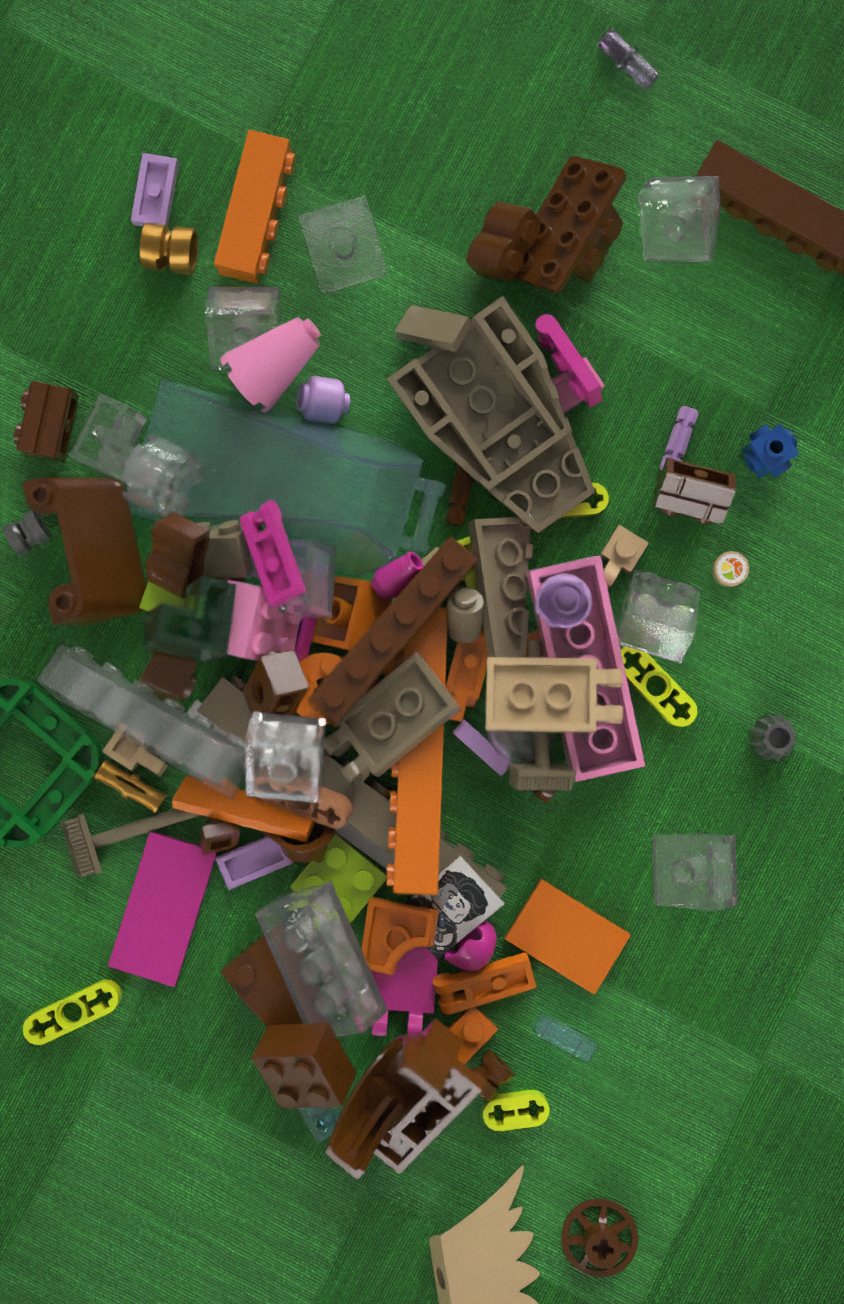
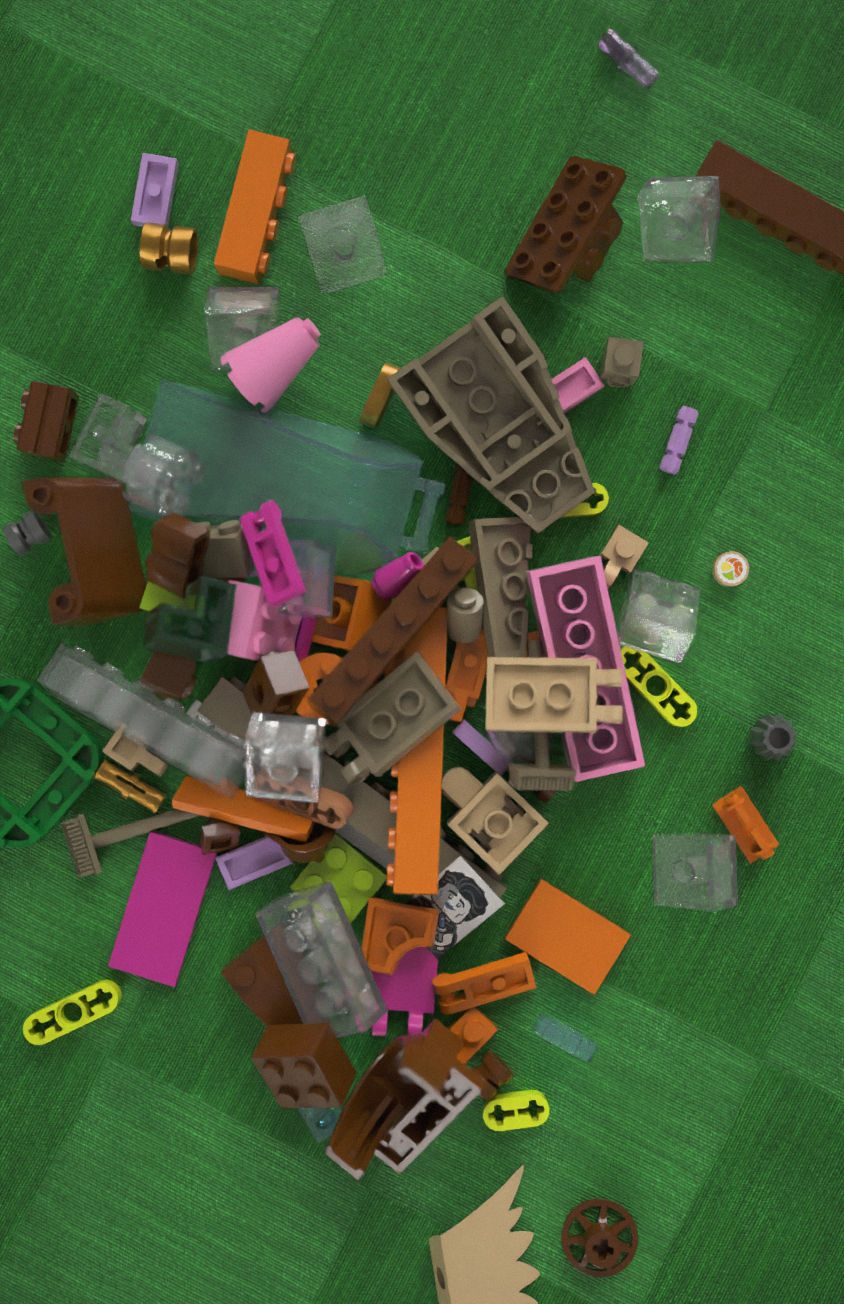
(322, 399): lavender head -> none
(378, 398): none -> pearl gold beam
(433, 328): dark tan tile -> none
(474, 949): dark pink hair -> none
(490, 816): none -> tan brick
(503, 241): reddish brown brick -> none
(563, 601): lavender hair -> none
(568, 359): dark pink plate -> none
(621, 362): none -> dark tan brick
(694, 491): brick -> none
(747, 824): none -> orange hinge
(758, 452): blue brick -> none

